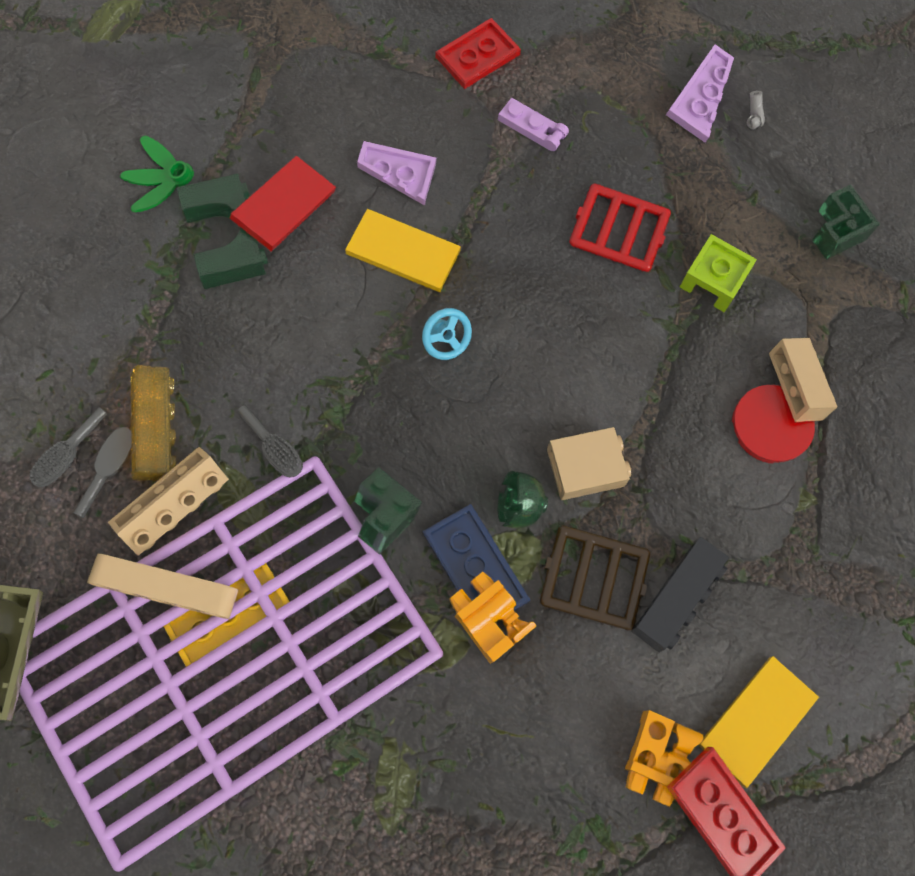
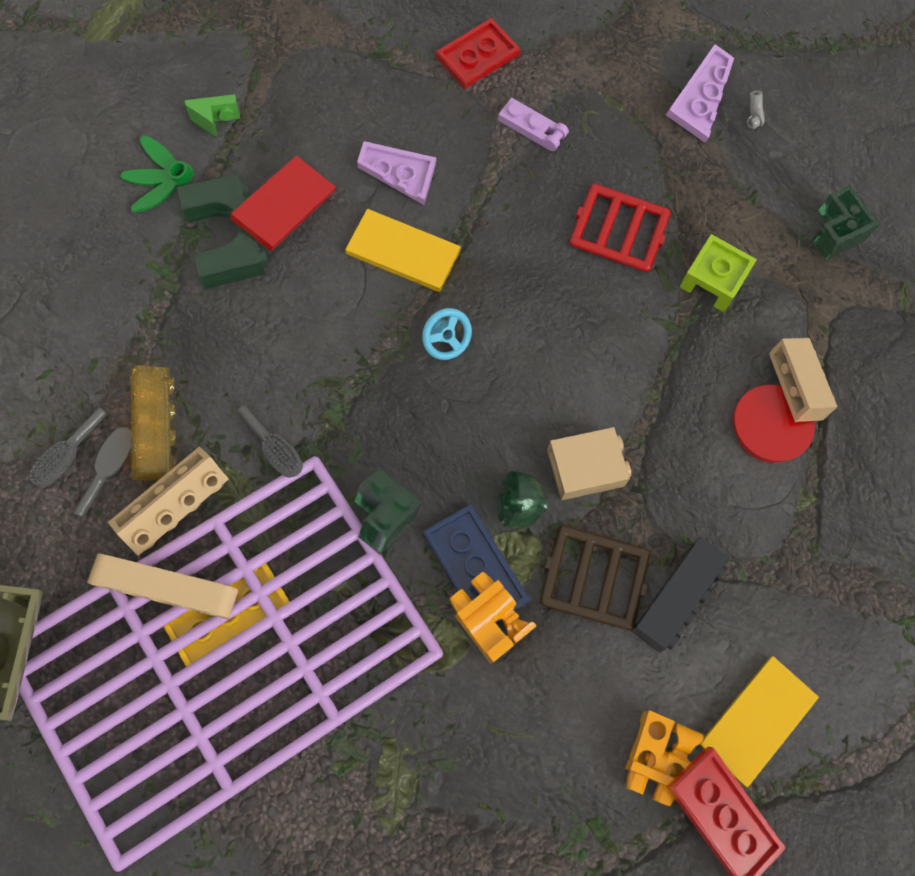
(212, 109): none -> bright green slope

